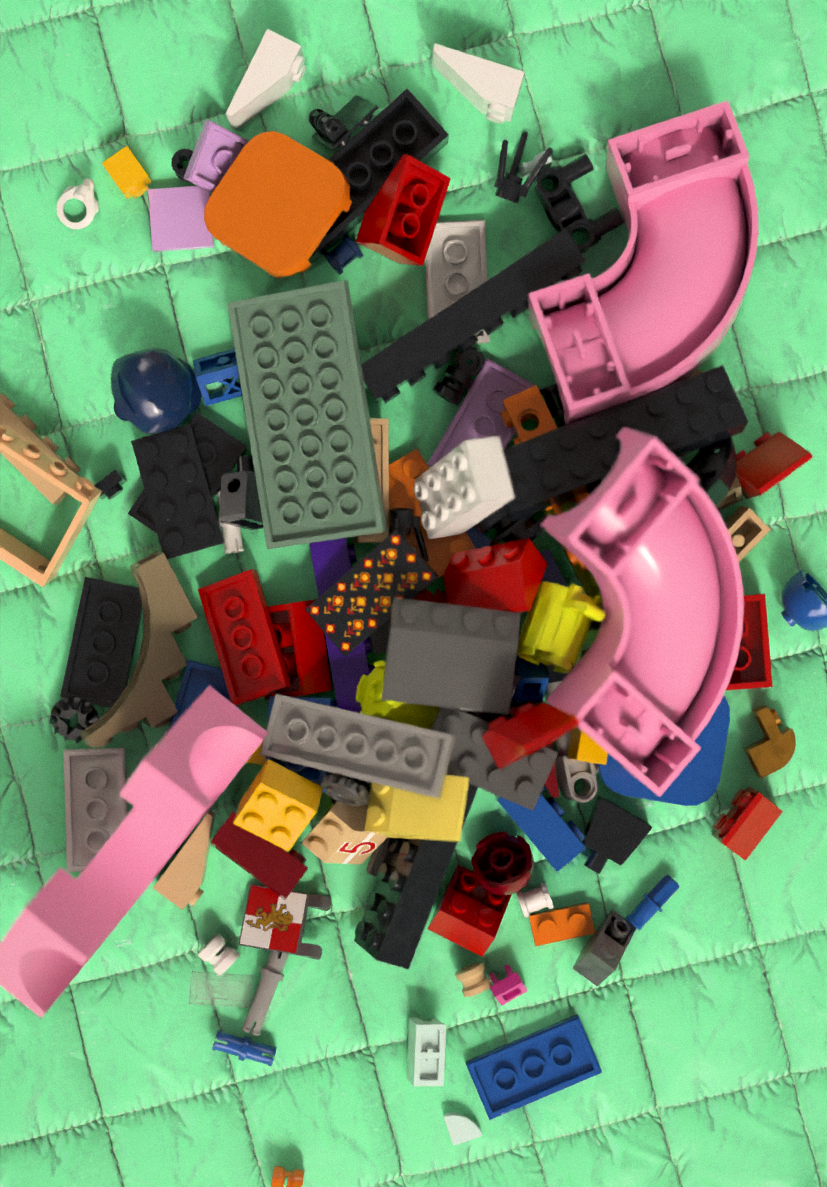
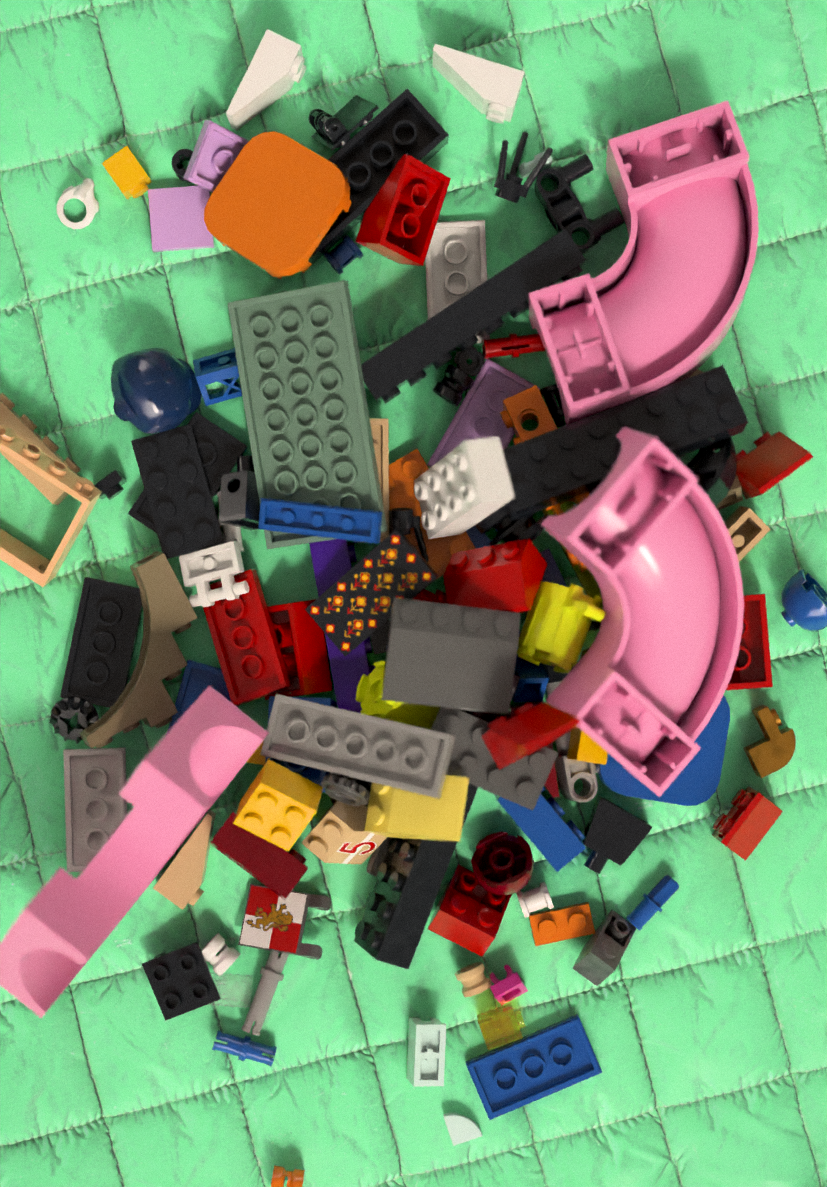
(181, 981): none -> black hinge
(213, 564): none -> white plate
(320, 520): none -> blue tile
(501, 1025): none -> clear yellow brick
(512, 345): none -> red pin

